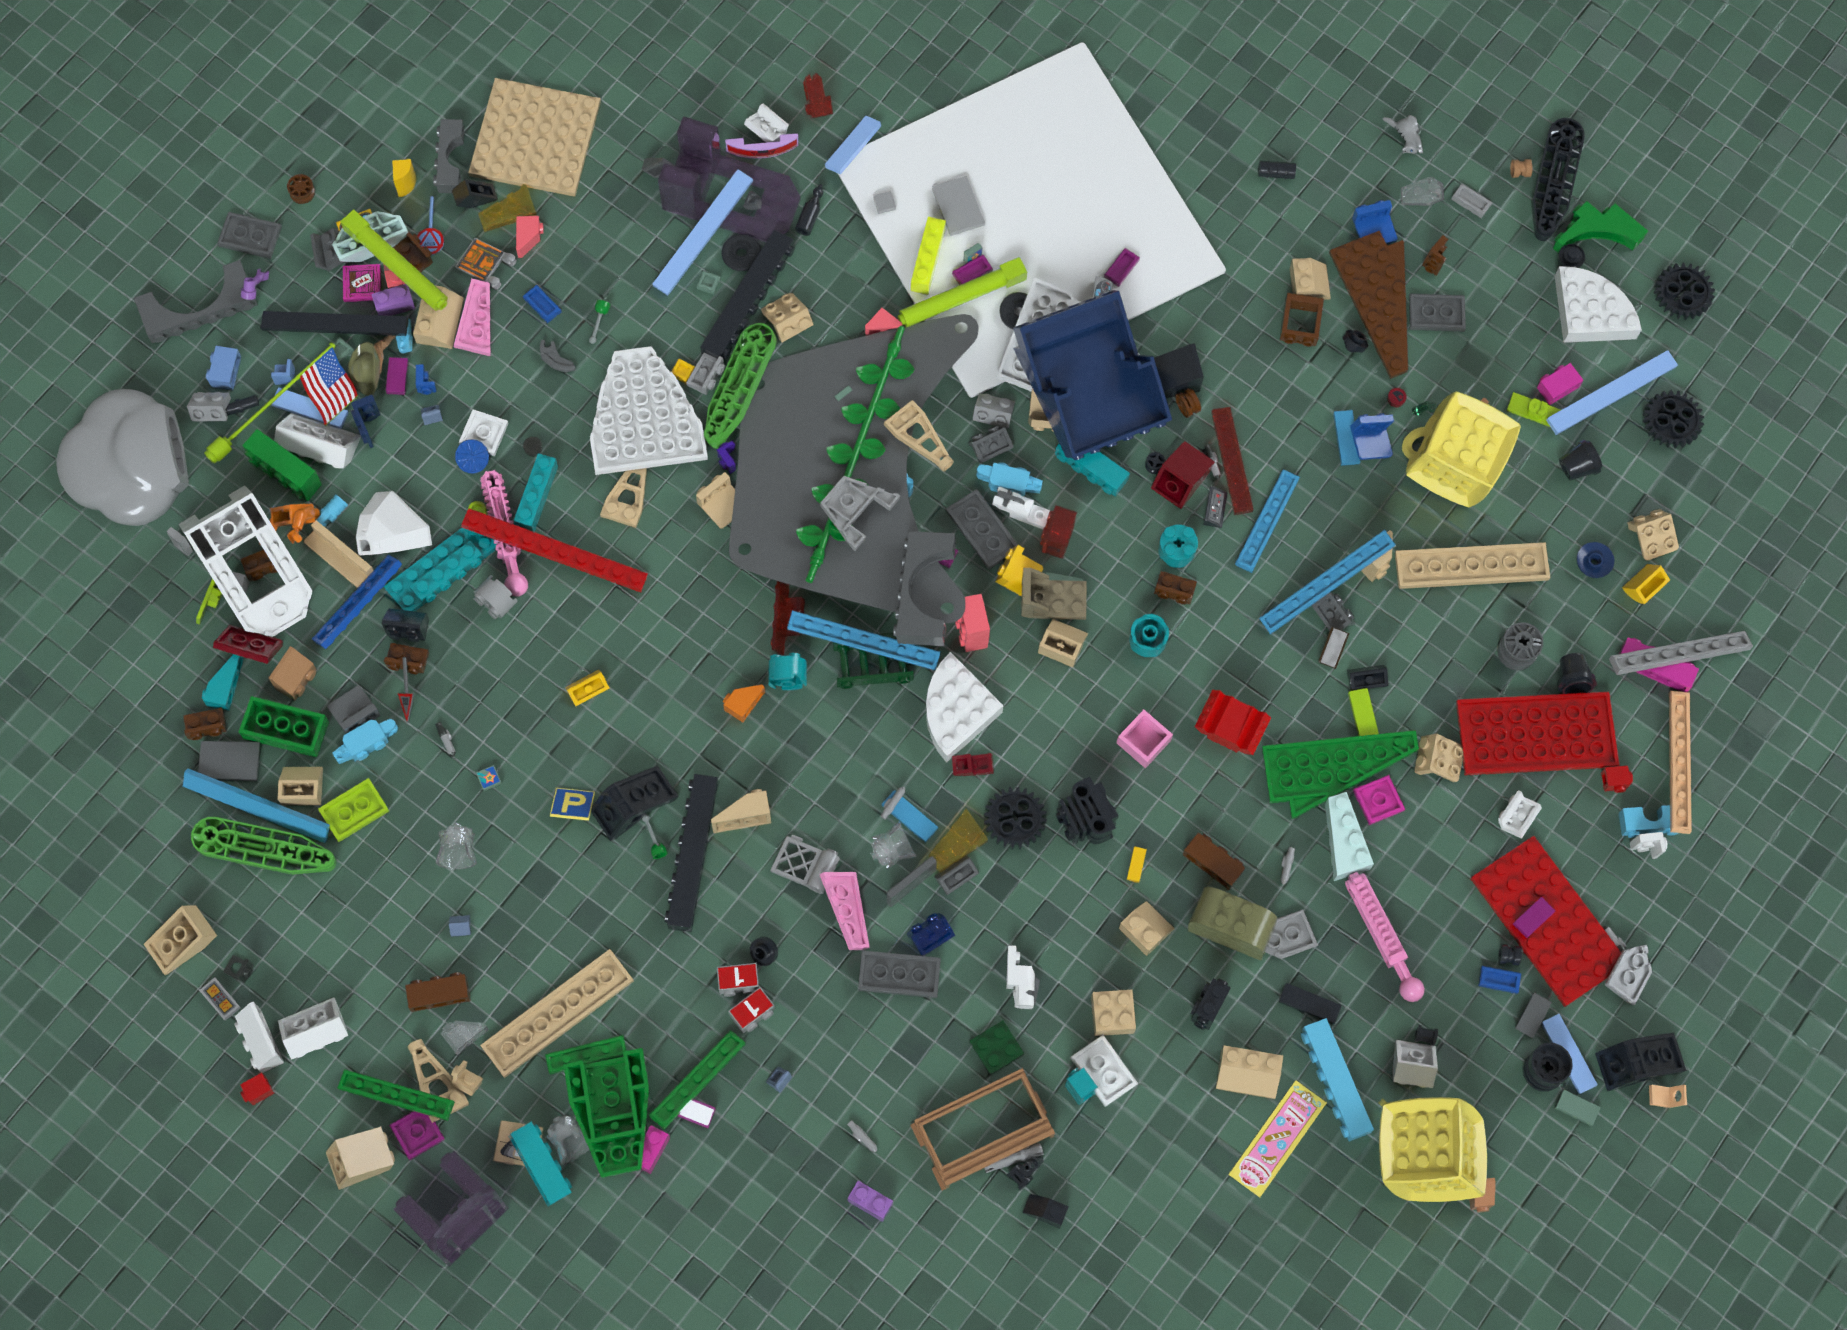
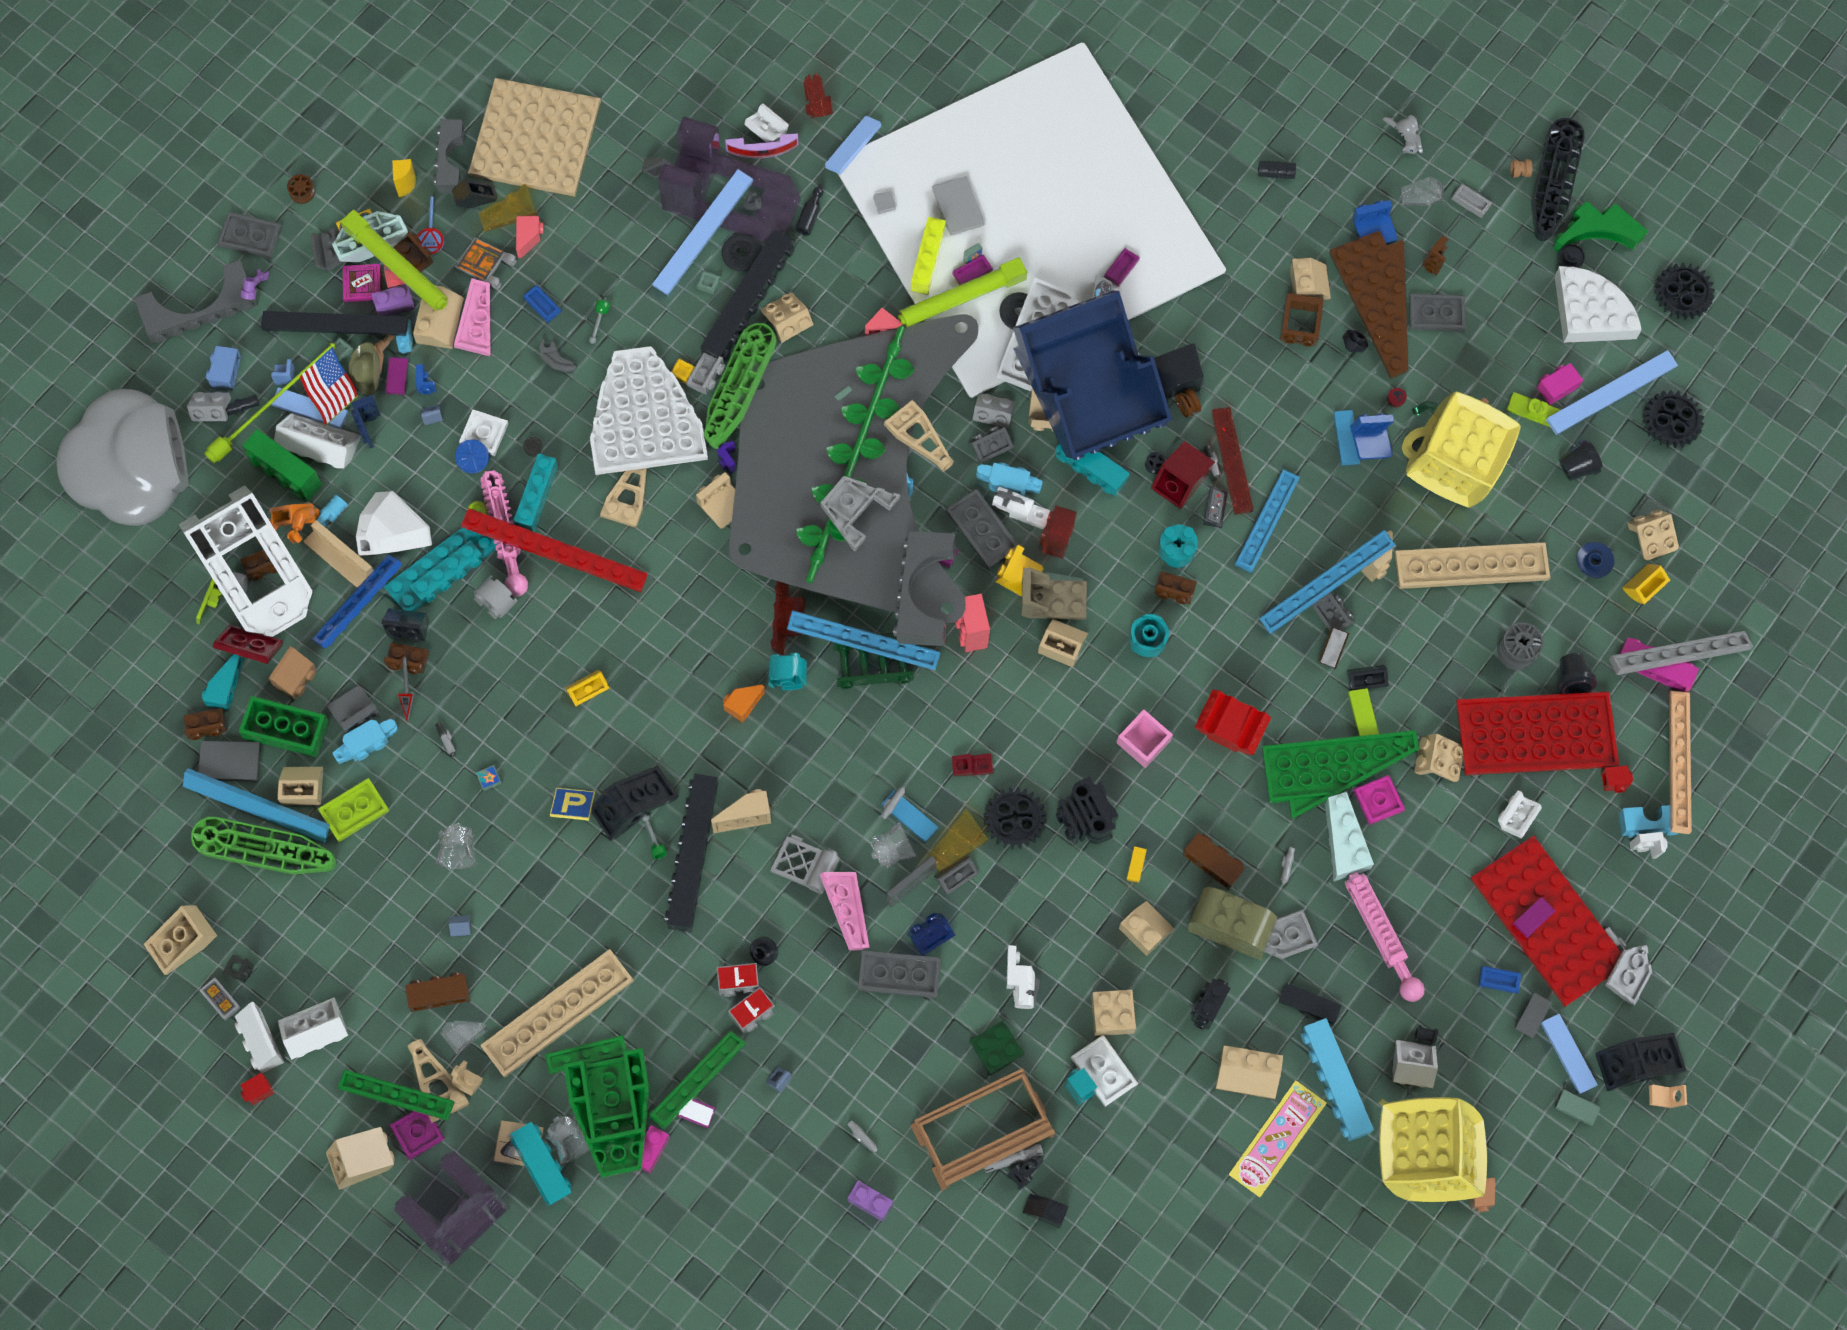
(179, 541): light grey tile -> none
(957, 707): white brick -> none
(1508, 954): black wheel -> none
(1556, 1062): black wheel -> none

